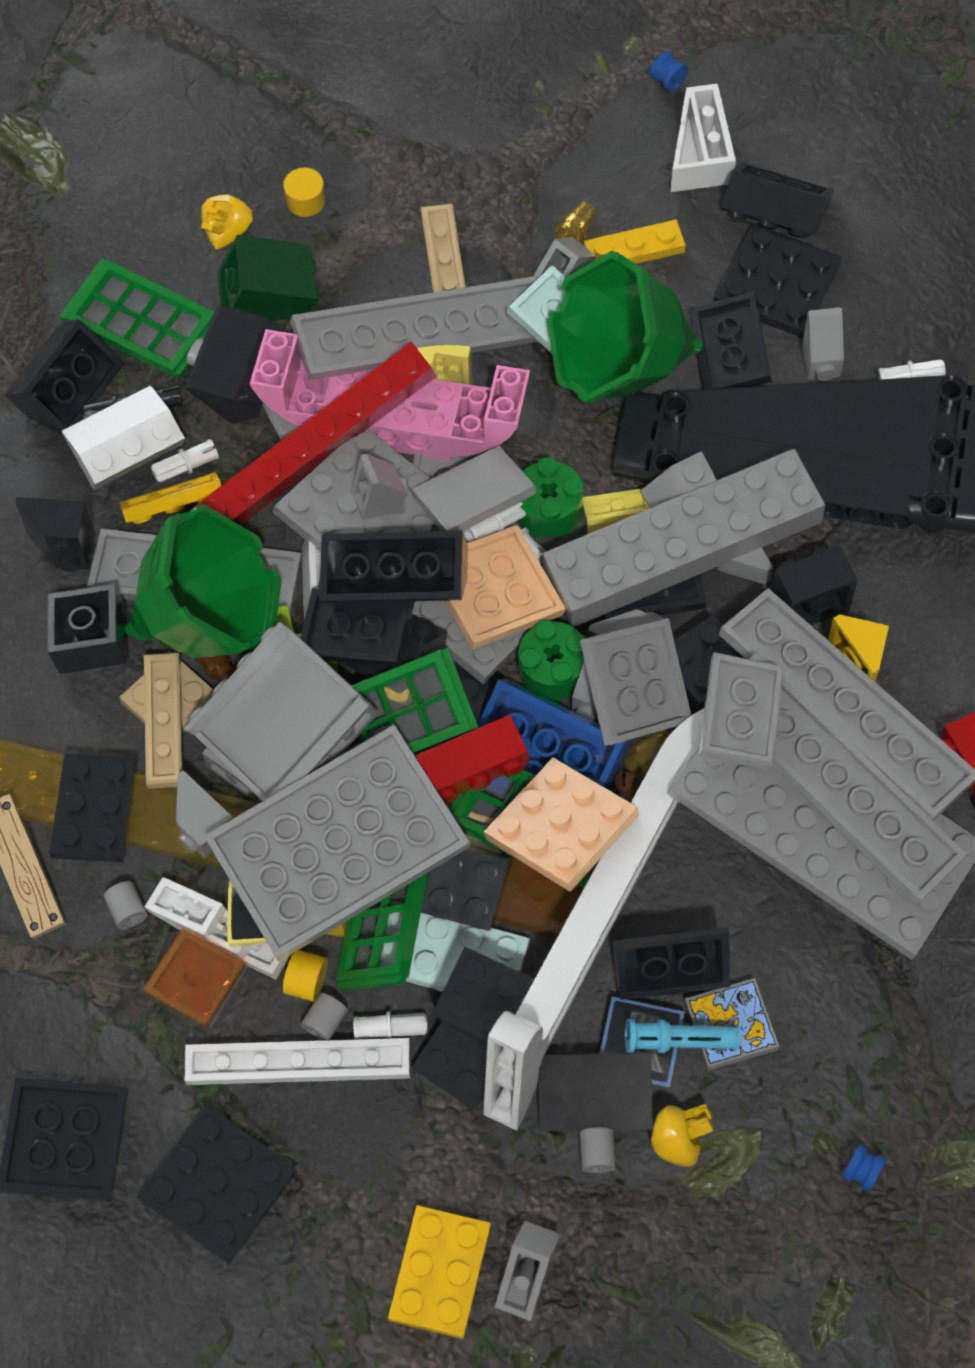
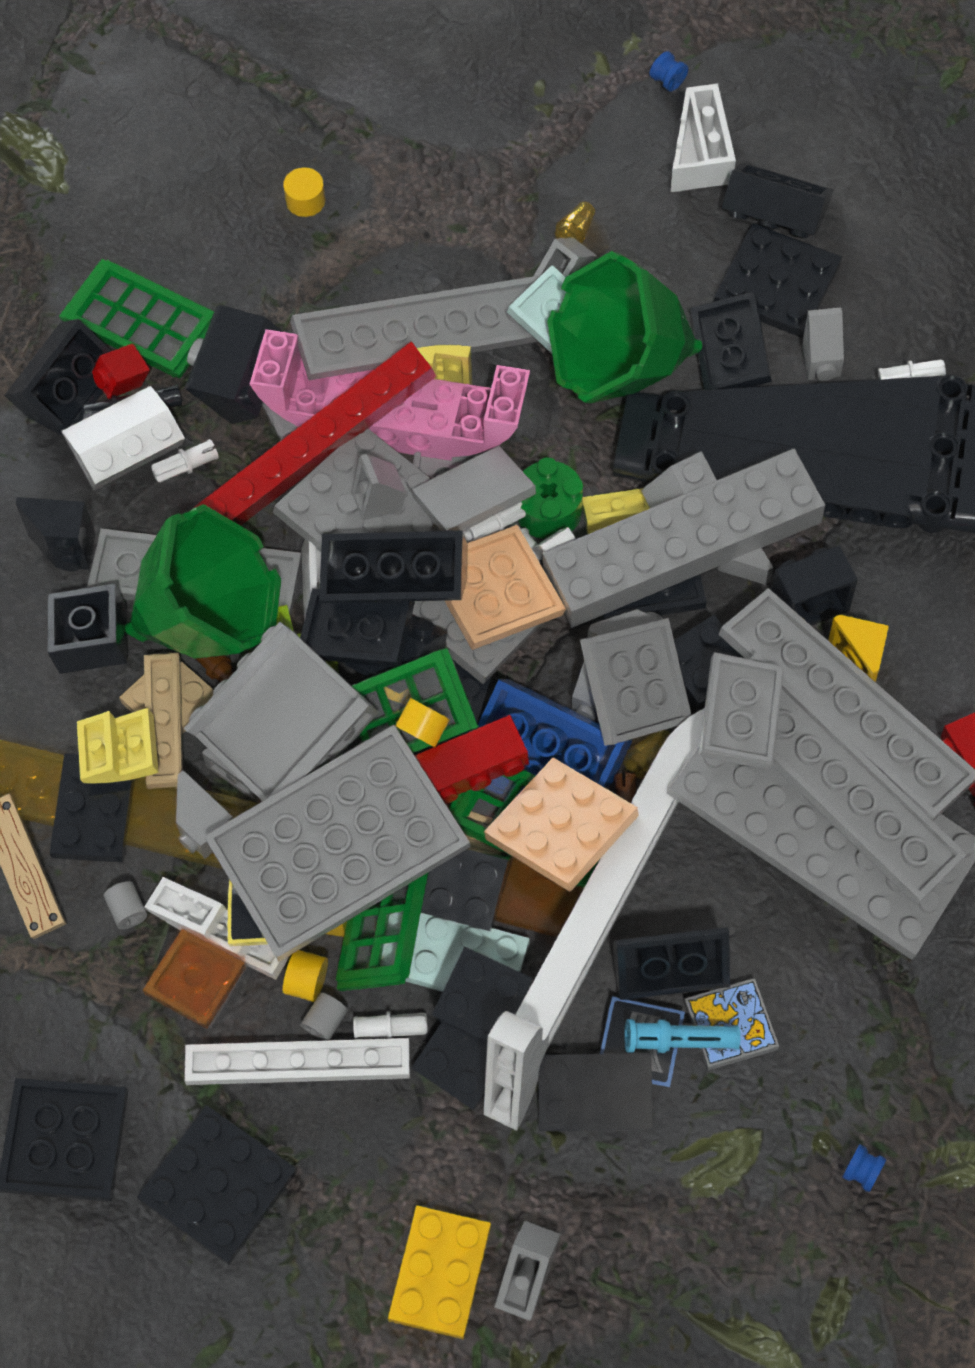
(117, 747): none -> light yellow slope
(120, 371): none -> red brick
(169, 499): yellow plate -> none
(224, 219): yellow piece -> none
(268, 278): dark green slope -> none
(422, 722): none -> yellow piece
(442, 247): tan tile -> none
(548, 644): green brick -> none
(555, 540): none -> white plate
(597, 1150): light grey gear -> none
(641, 243): yellow plate -> none
(677, 1131): yellow piece -> none

